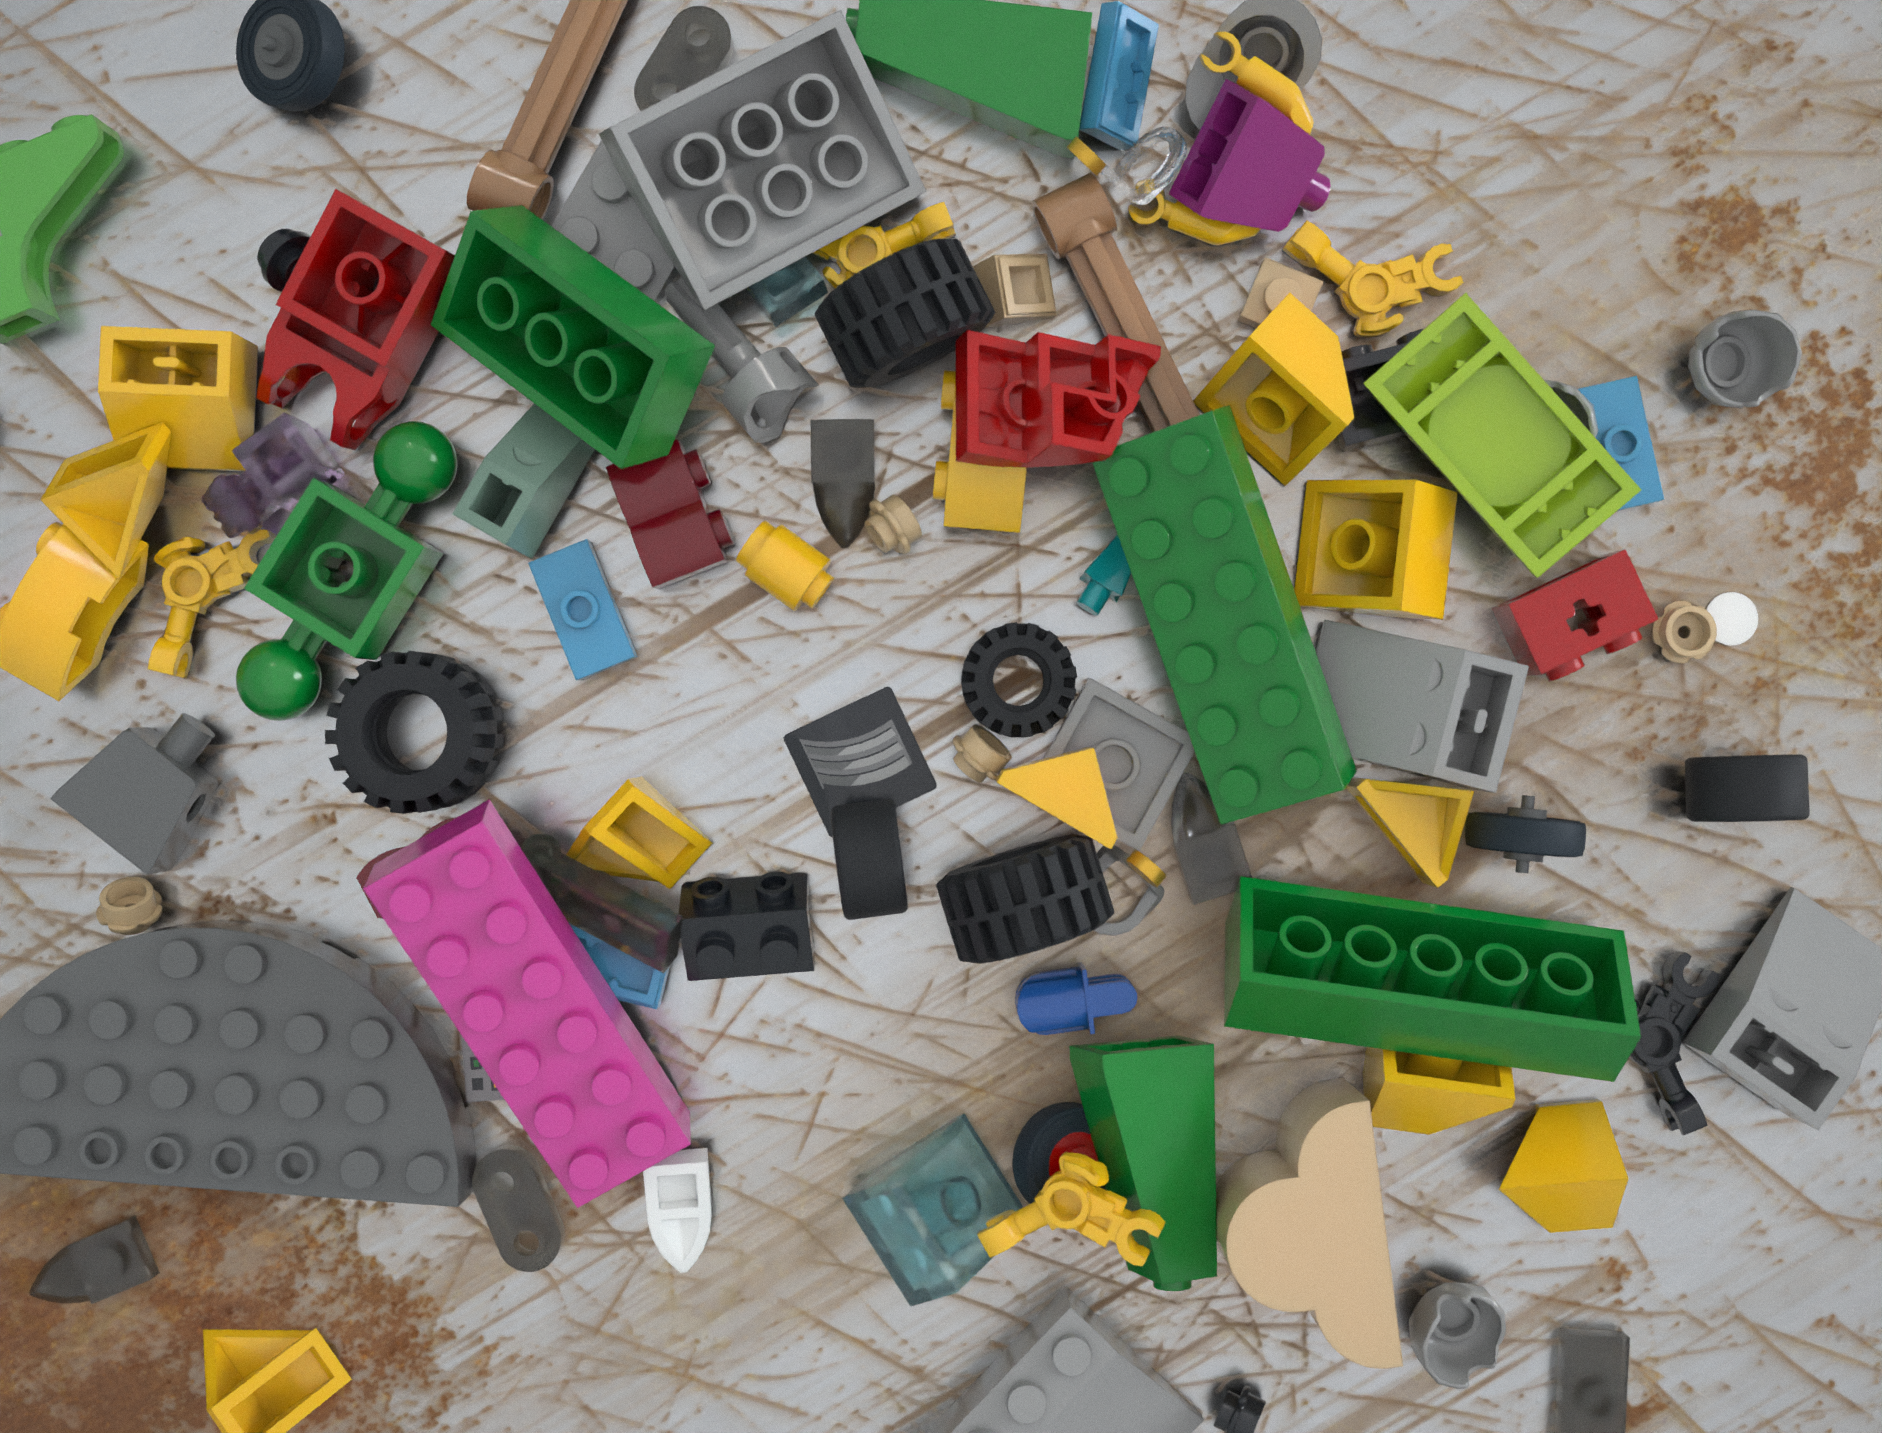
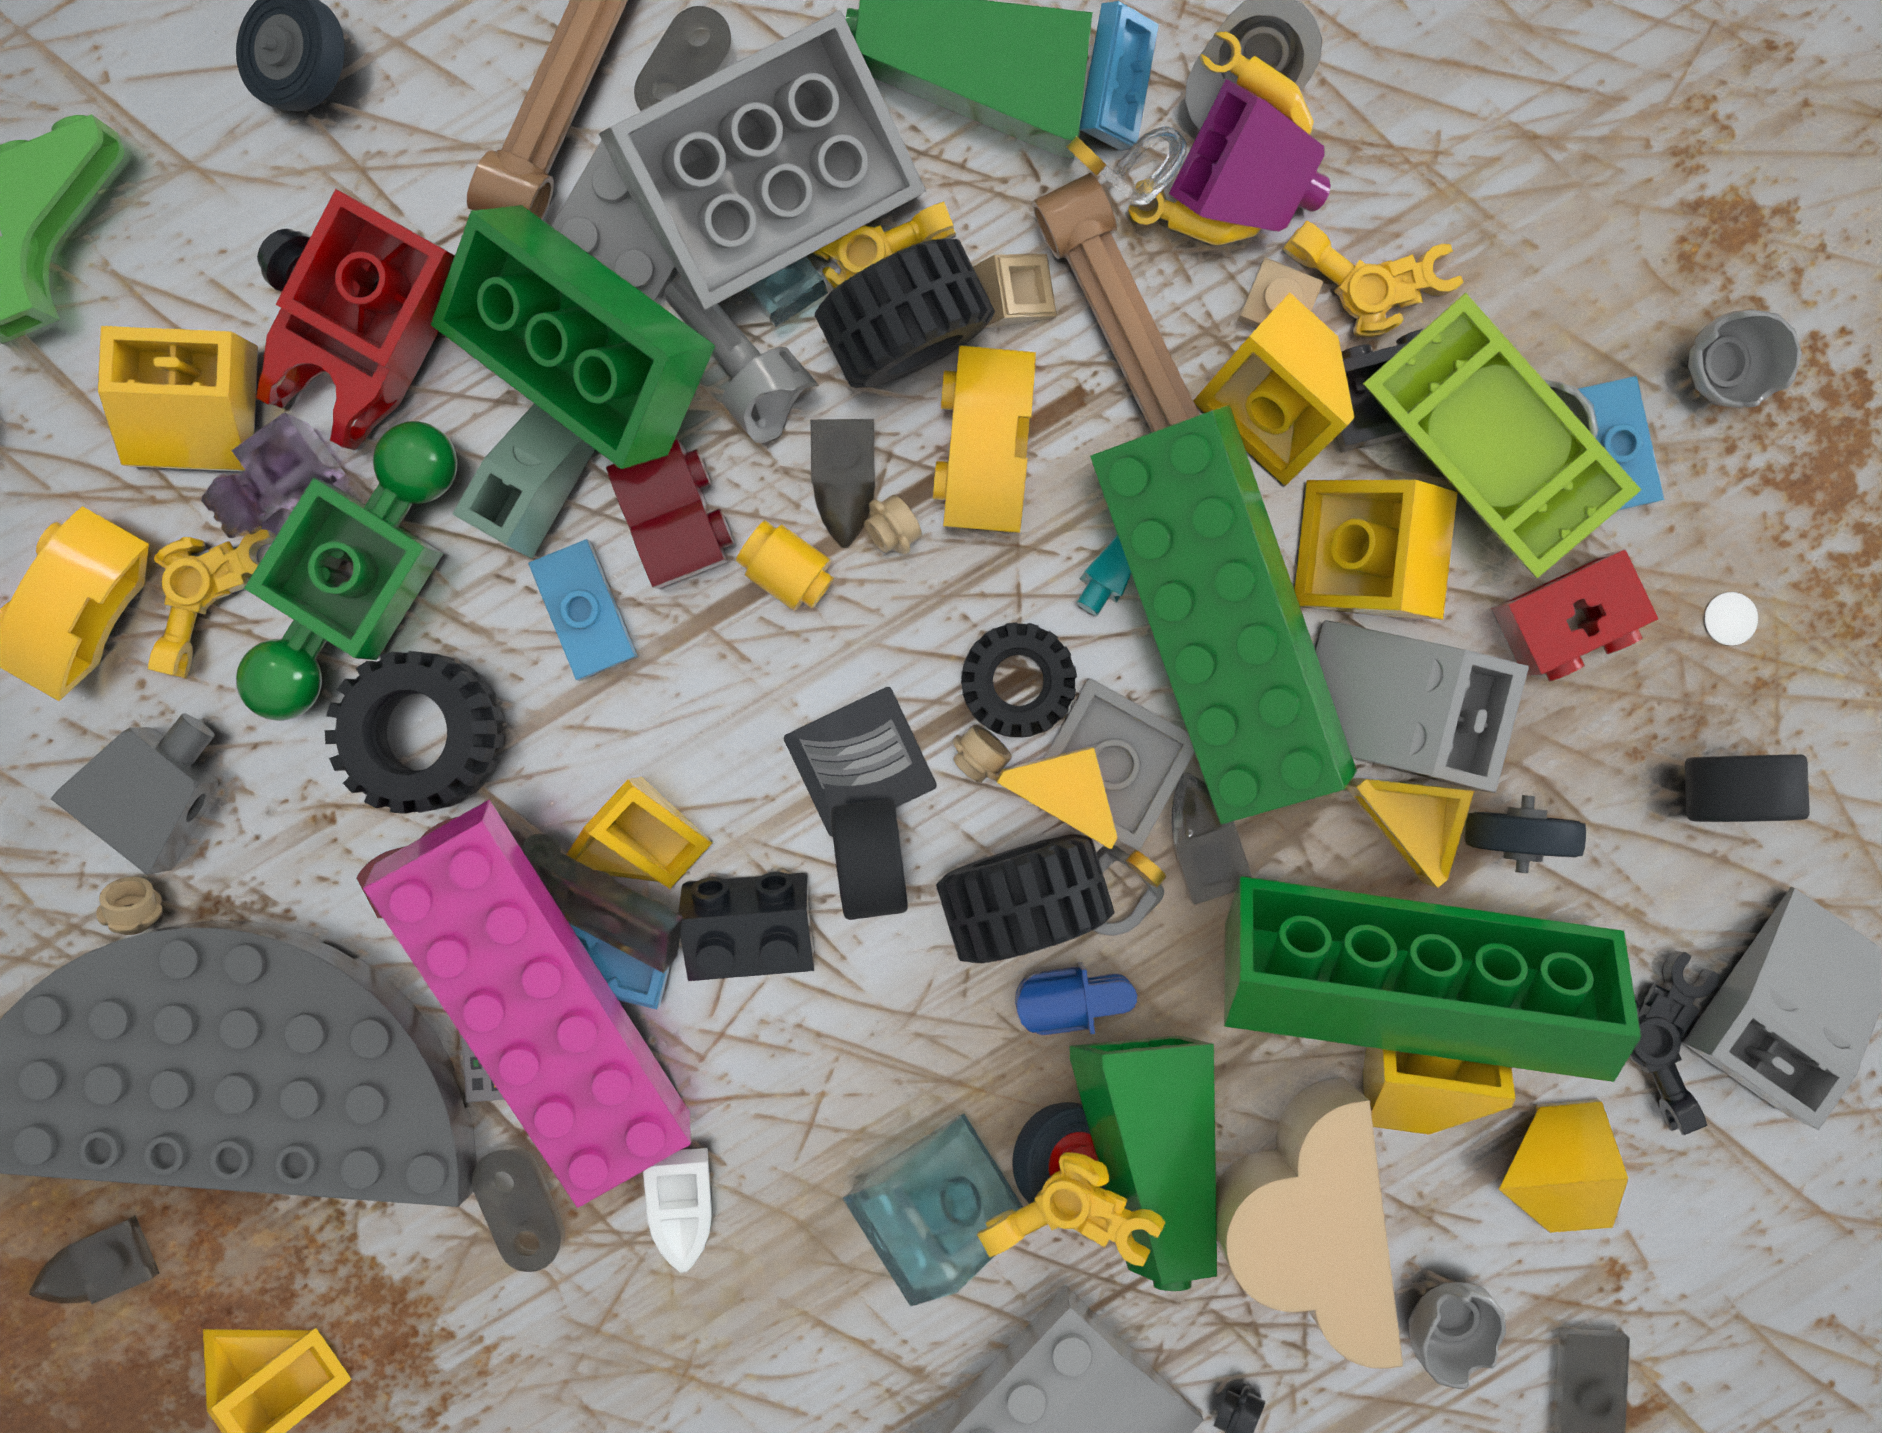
(112, 493): yellow slope -> none
(1045, 397): red slope -> none
(1700, 627): tan plate -> none

